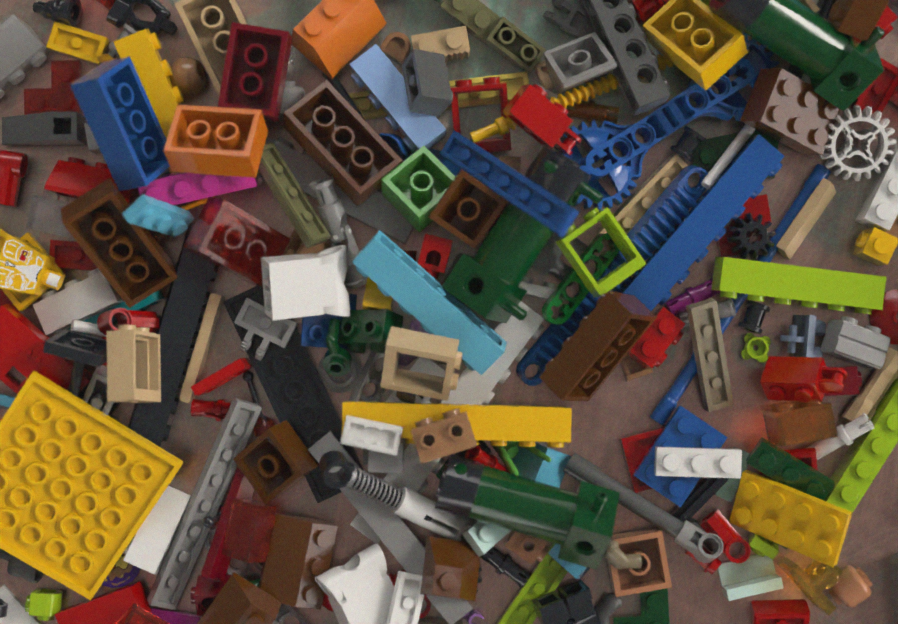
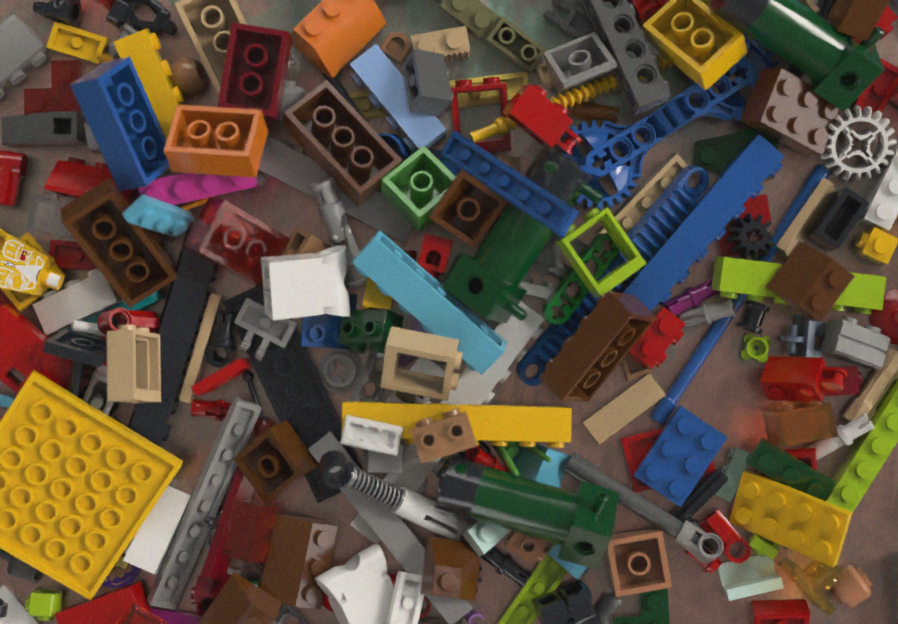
(223, 339): none -> black pin
(292, 197): olive tile -> none
(335, 354): dark green plate -> none
(619, 559): dark tan arm -> none
(623, 408): none -> tan tile
(688, 143): black bush -> none
(697, 462): white plate -> none
(710, 355): dark tan plate -> none
(727, 156): white bar -> none
(809, 282): none -> reddish brown slope
(838, 219): none -> black piece

